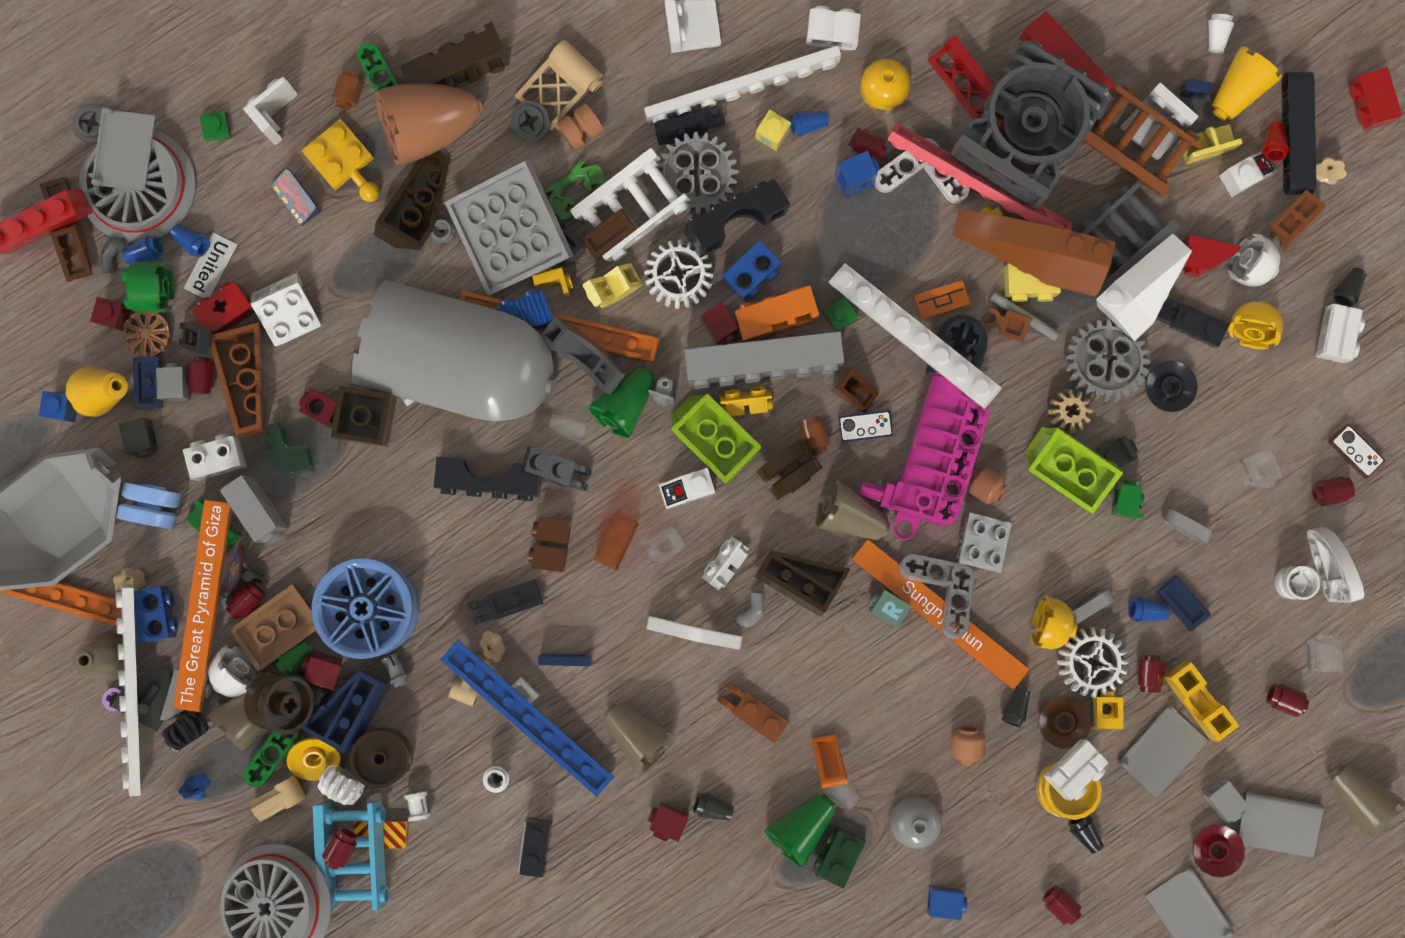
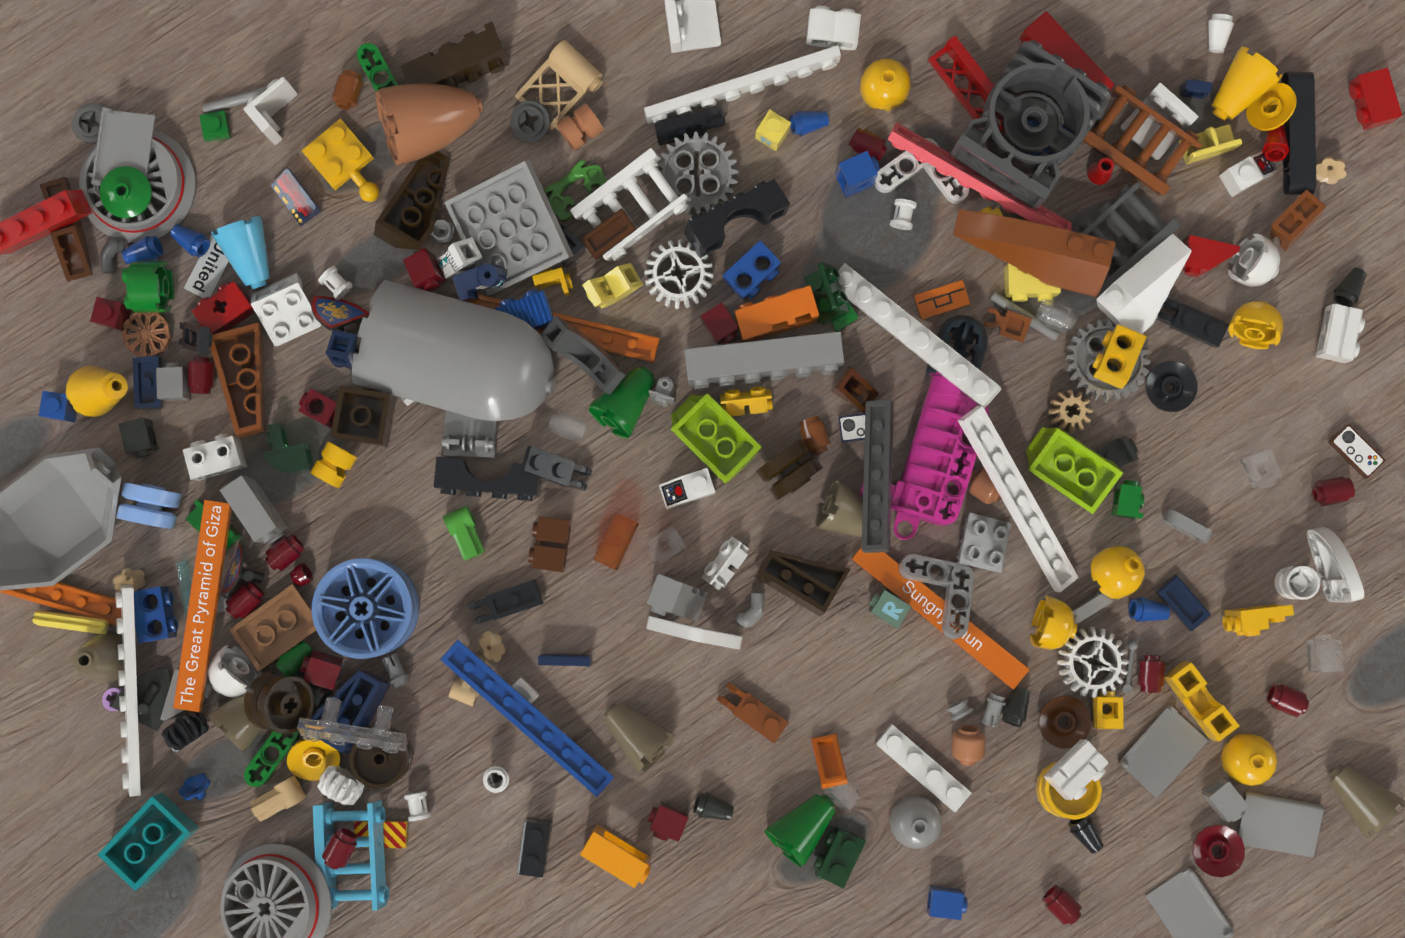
(70, 622): none -> light yellow axle
(137, 193): none -> green dish
(148, 841): none -> teal brick
(185, 585): none -> clear light blue bar
(231, 101): none -> light grey bar
(245, 250): none -> medium azure cone
(284, 552): none -> dark red brick
(301, 575): none -> dark red hinge
(333, 465): none -> yellow wheel
(335, 283): none -> white bush
(336, 313): none -> shield
(341, 348): none -> dark blue leg
(363, 737): none -> clear plate
(424, 270): none -> dark red brick
(455, 259): none -> white leg
(462, 526): none -> bright green piece
(468, 436): none -> light grey hinge
(478, 279): none -> dark blue leg
(616, 857): none -> light orange window
(676, 598): none -> light grey wedge
(827, 293): none -> dark green bracket
(877, 476): none -> dark grey plate
(903, 214): none -> white bush
(923, 768): none -> white plate
(959, 709): none -> light grey bush
(993, 709): none -> light grey pin
(1018, 498): none -> white plate
(1056, 315): none -> clear brick
(1097, 174): none -> red cone
(1117, 571): none -> yellow cylinder
(1123, 358): none -> yellow brick
(1127, 688): none -> light grey hinge
(1249, 759): none -> yellow cylinder
(1251, 620): none -> yellow plate
(1261, 111): none -> yellow dish

